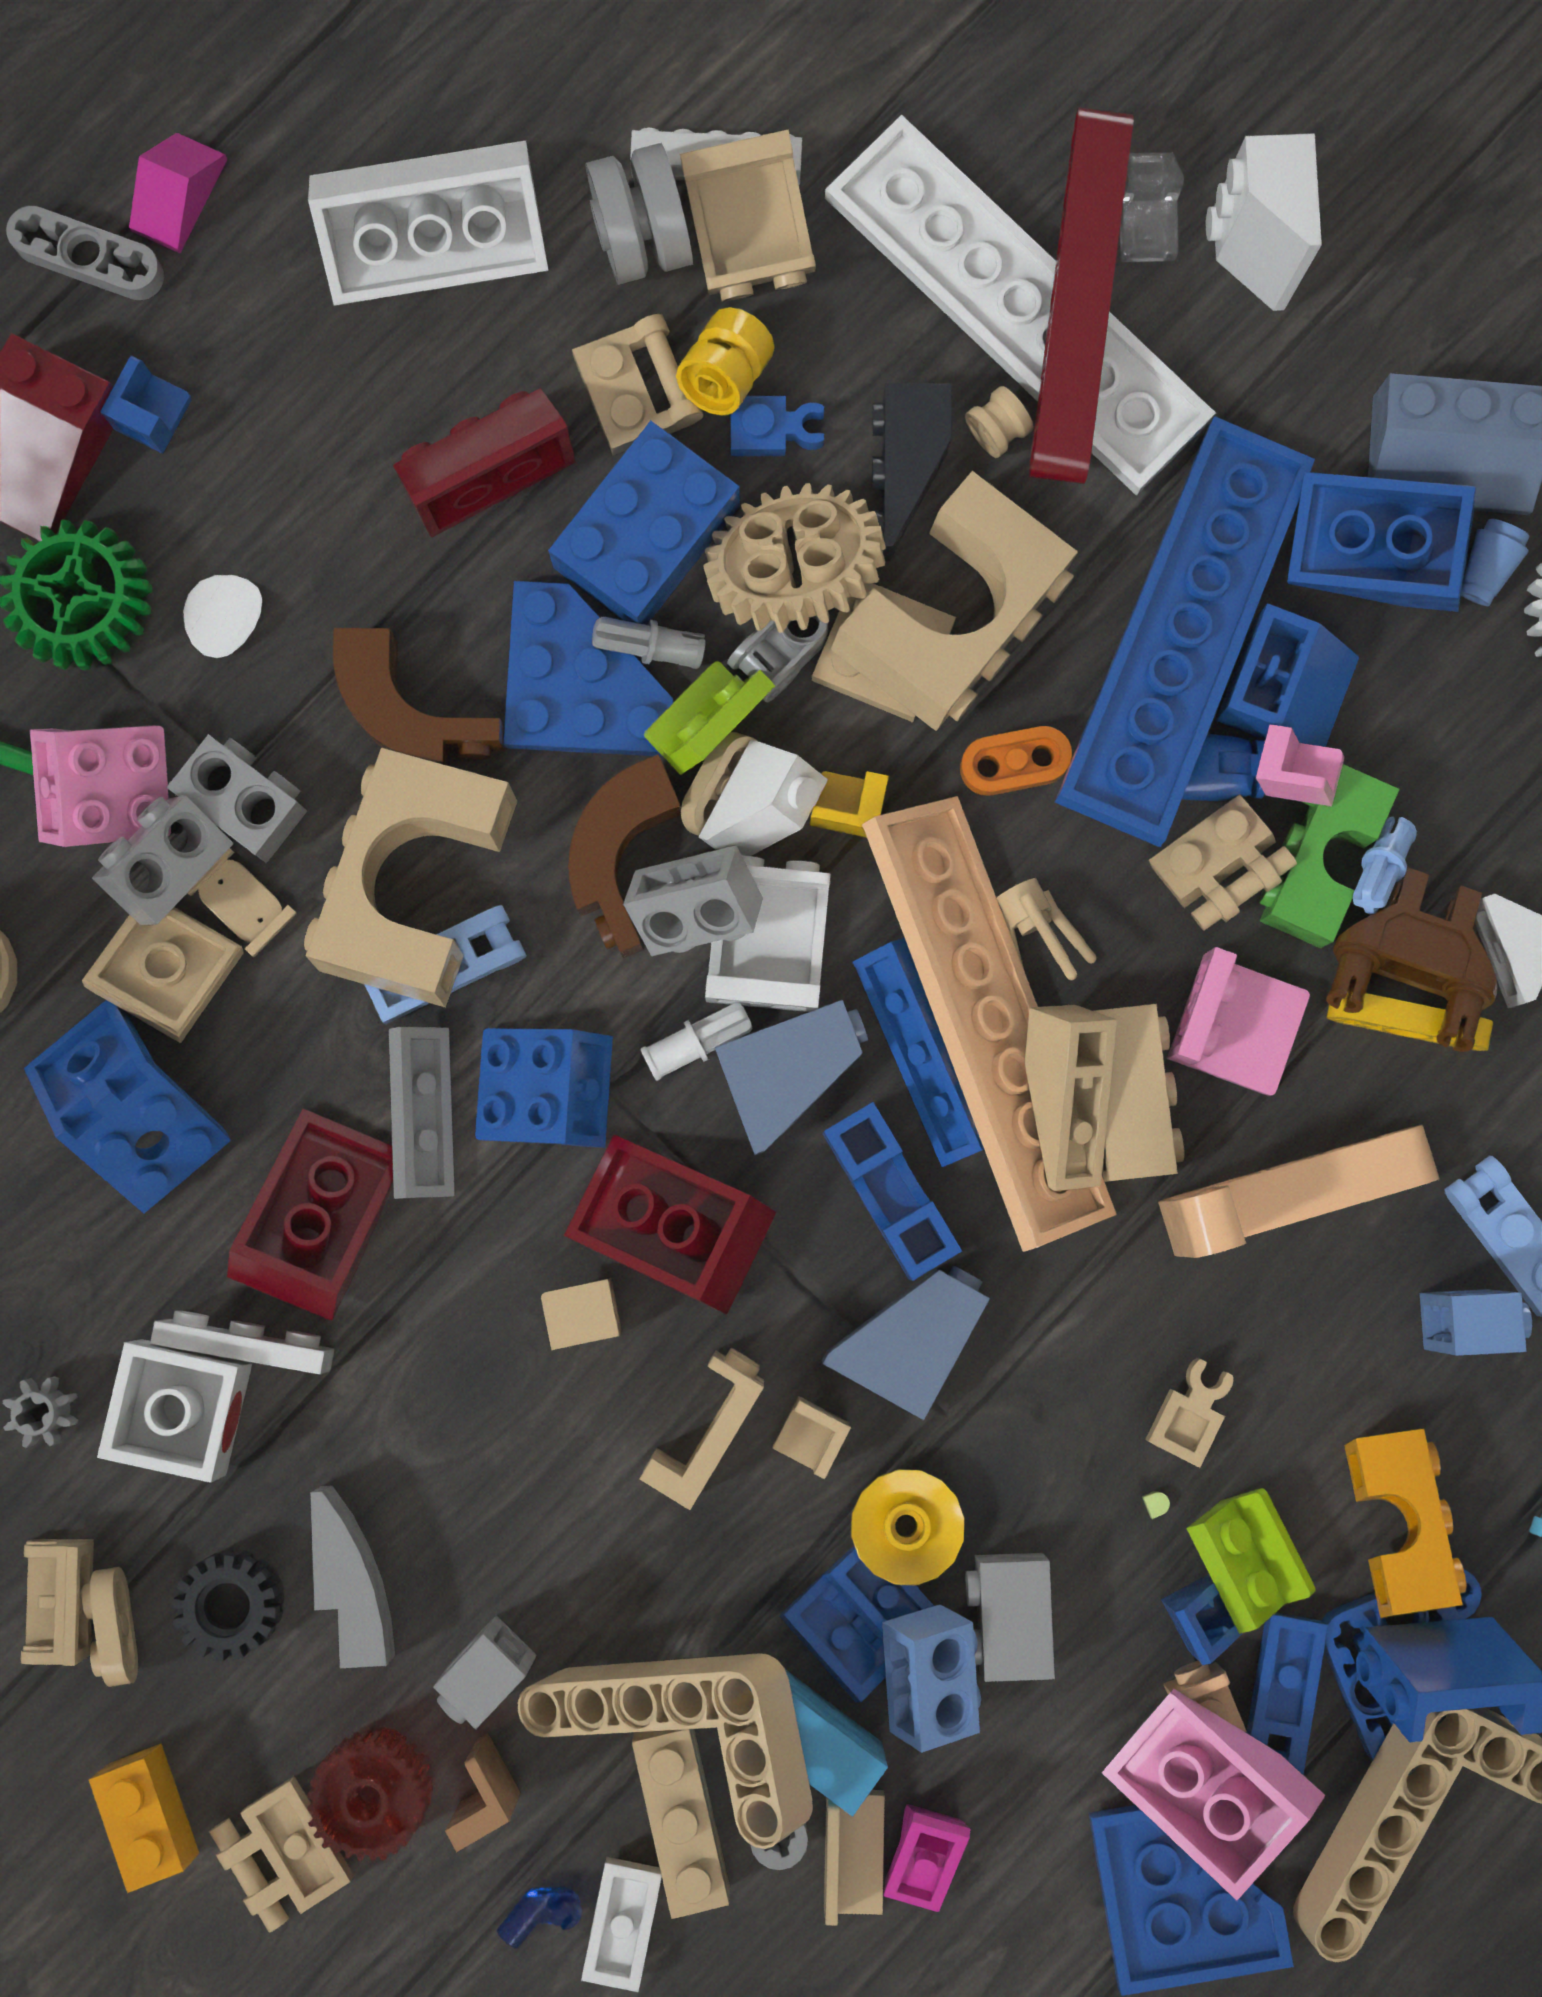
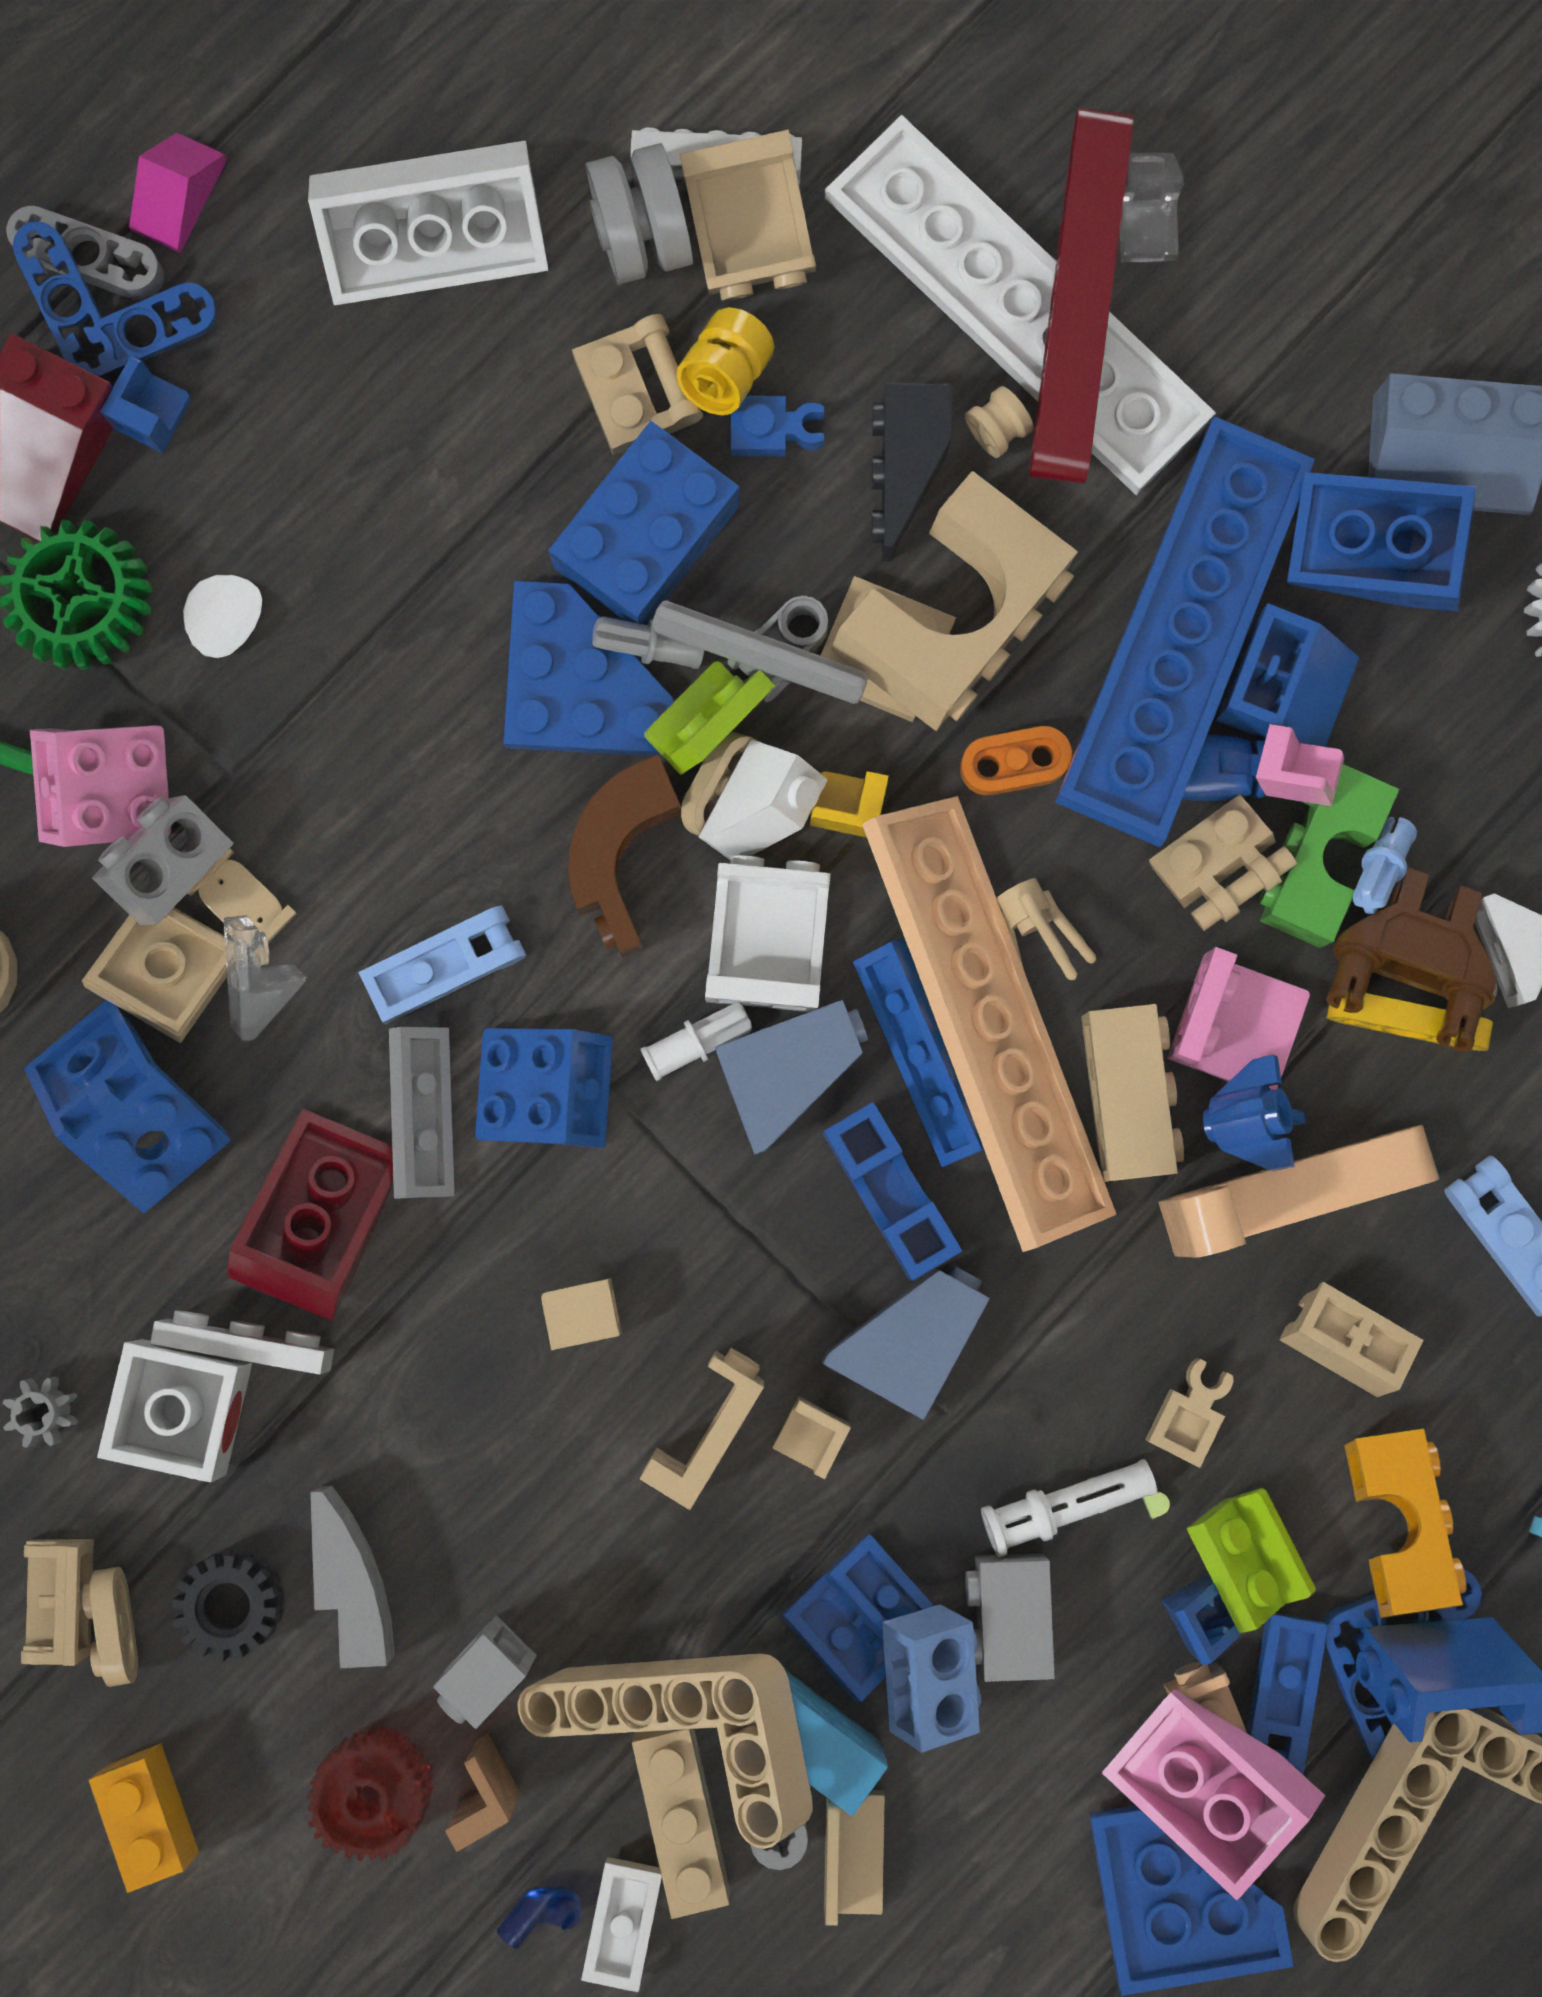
(110, 329): none -> blue beam
(233, 804): light grey brick -> none
(254, 991): none -> clear slope
(301, 1863): tan plate -> none
(368, 683): reddish brown arch -> none
(400, 803): tan arch -> none
(485, 460): dark red slope -> none
(671, 1223): dark red slope -> none
(693, 901): light grey brick -> none
(760, 652): none -> light grey axle
(835, 548): tan gear -> none
(926, 1857): dark pink slope -> none
(936, 1533): yellow dish -> none
(1069, 1088): tan slope -> none
(1134, 1483): none -> white pin
(1251, 1117): none -> blue brick
(1268, 215): white slope -> none
(1352, 1340): none -> tan hinge
(1475, 1322): medium blue brick -> none
(1492, 560): medium blue cone -> none

